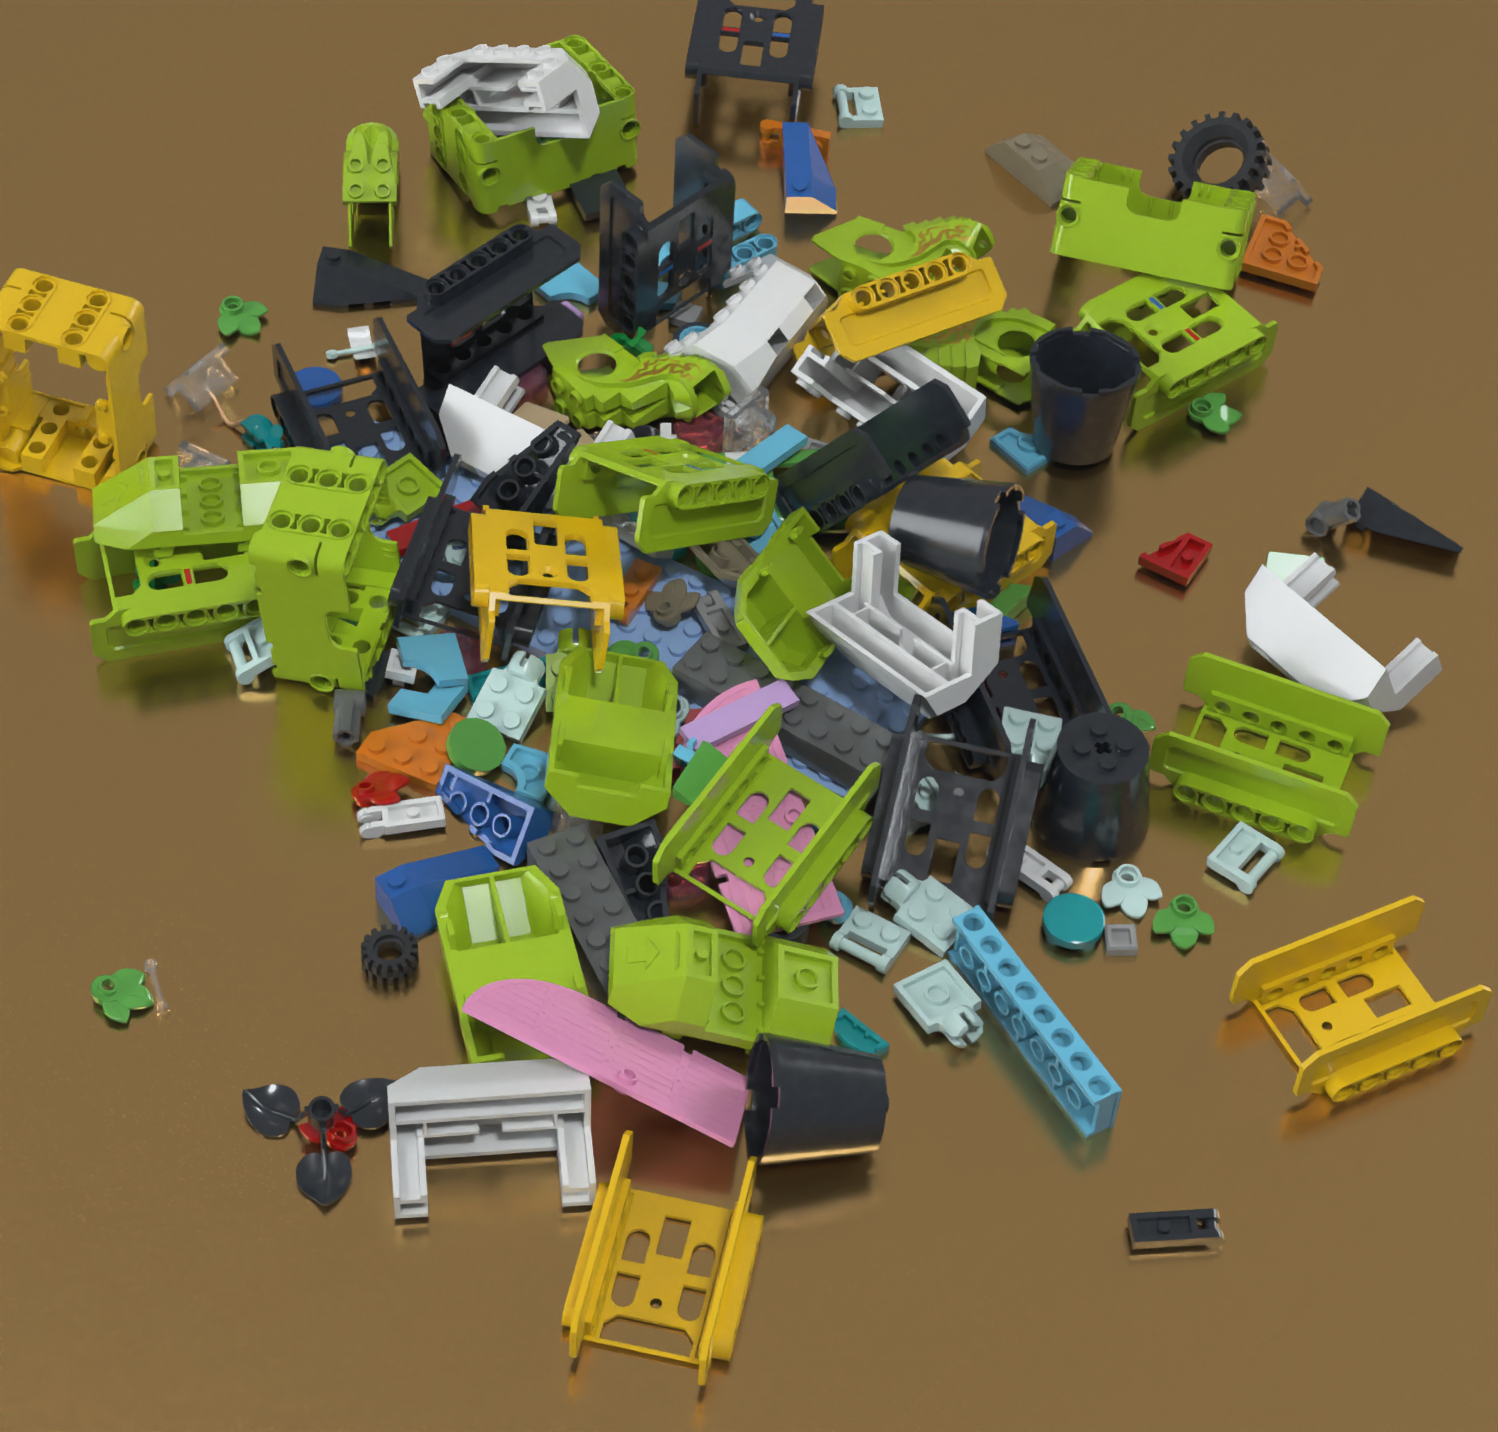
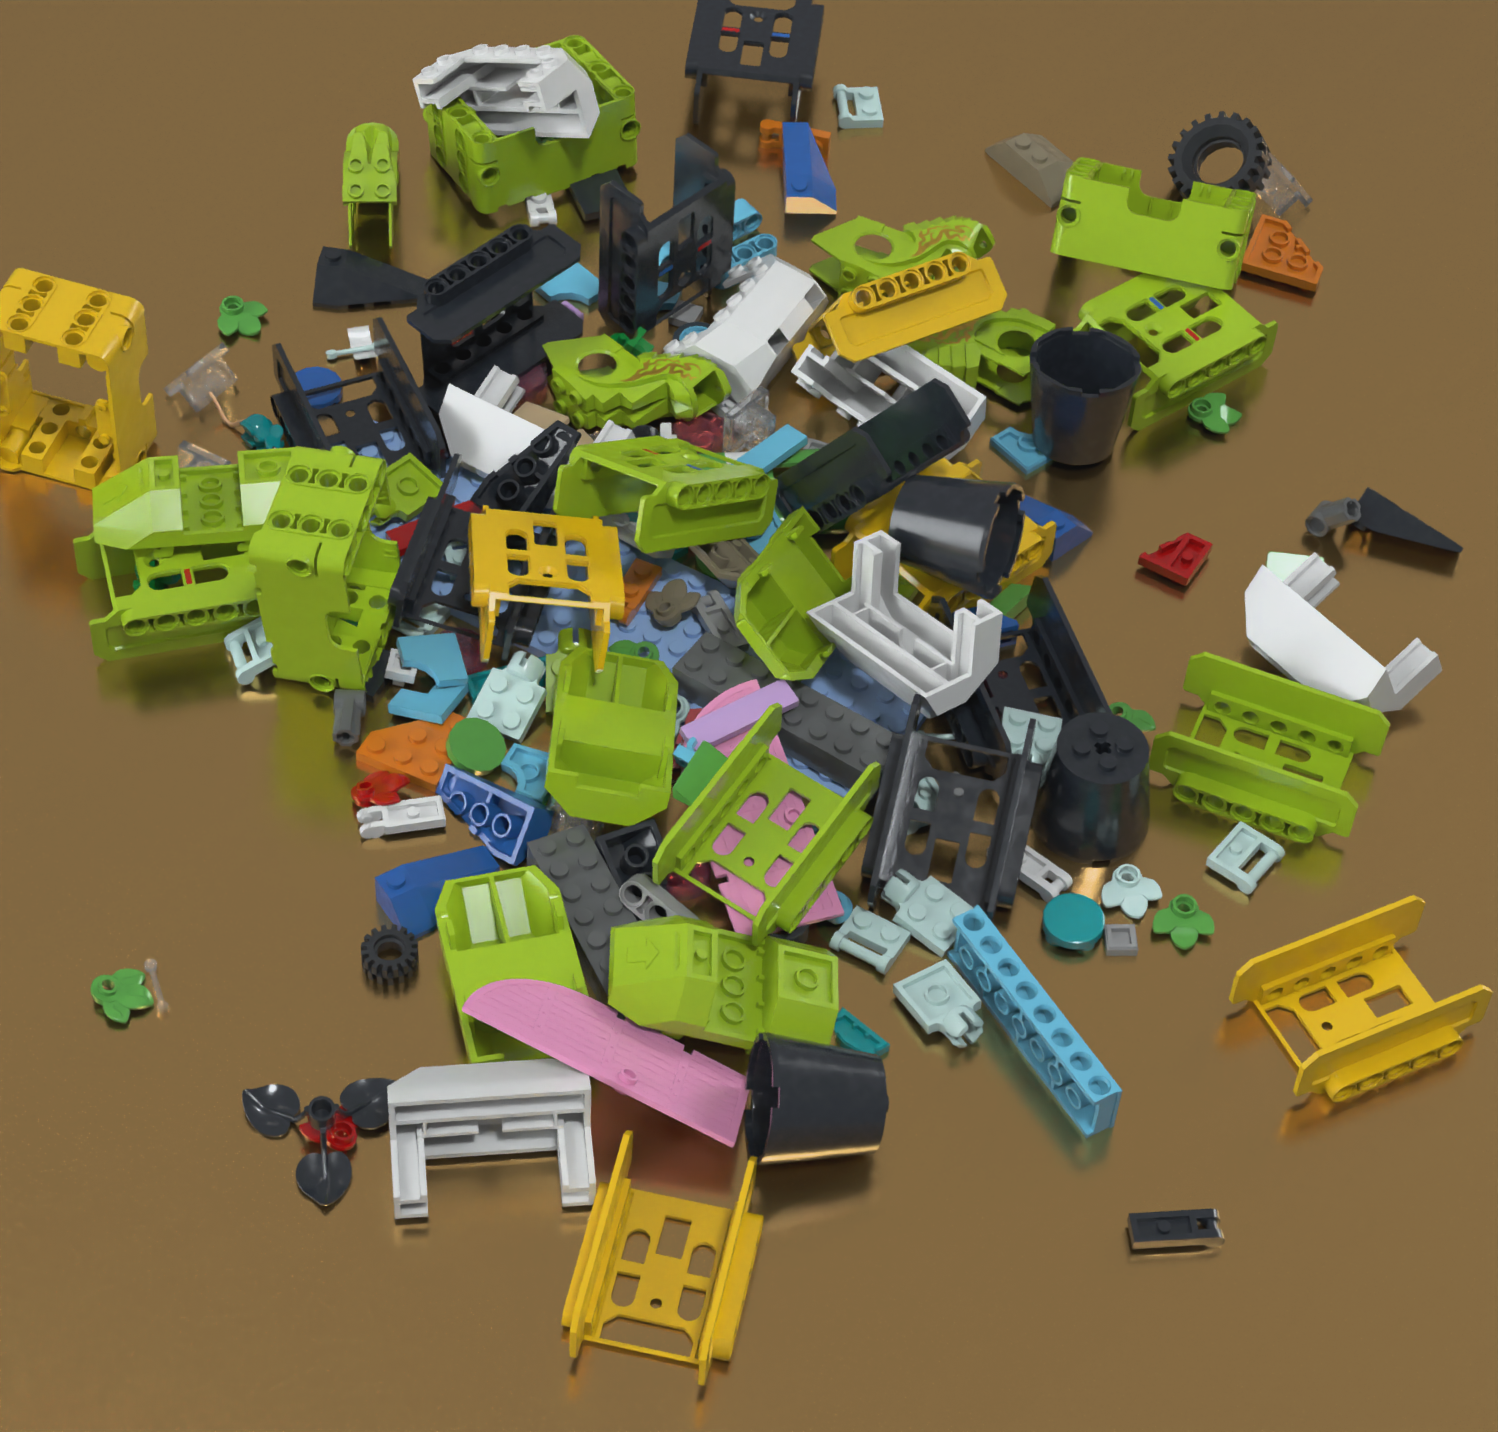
(651, 896): none -> light grey beam

